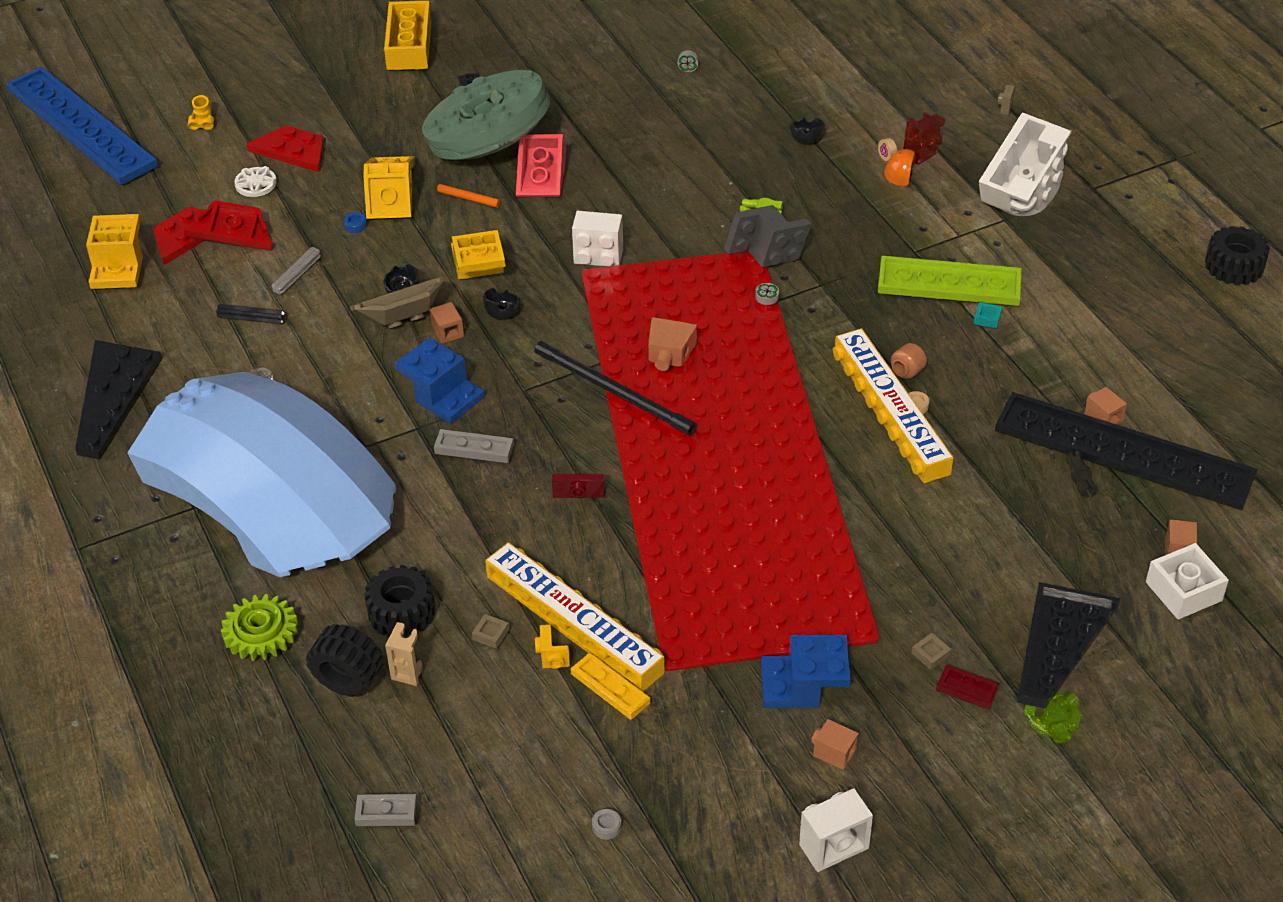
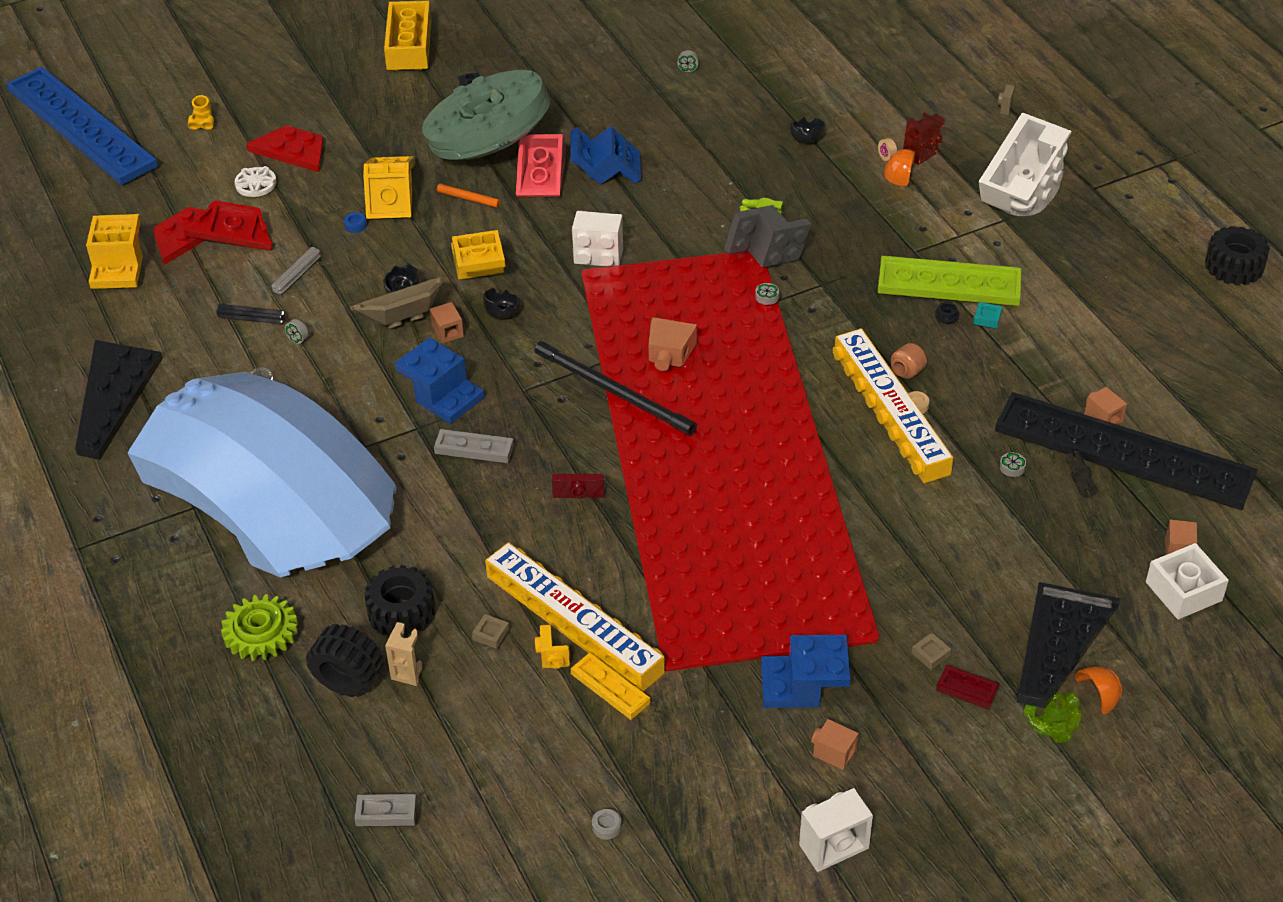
(296, 331): none -> light grey tile
(605, 155): none -> blue bracket
(947, 312): none -> black plate
(1012, 464): none -> light grey tile
(1106, 683): none -> orange helmet

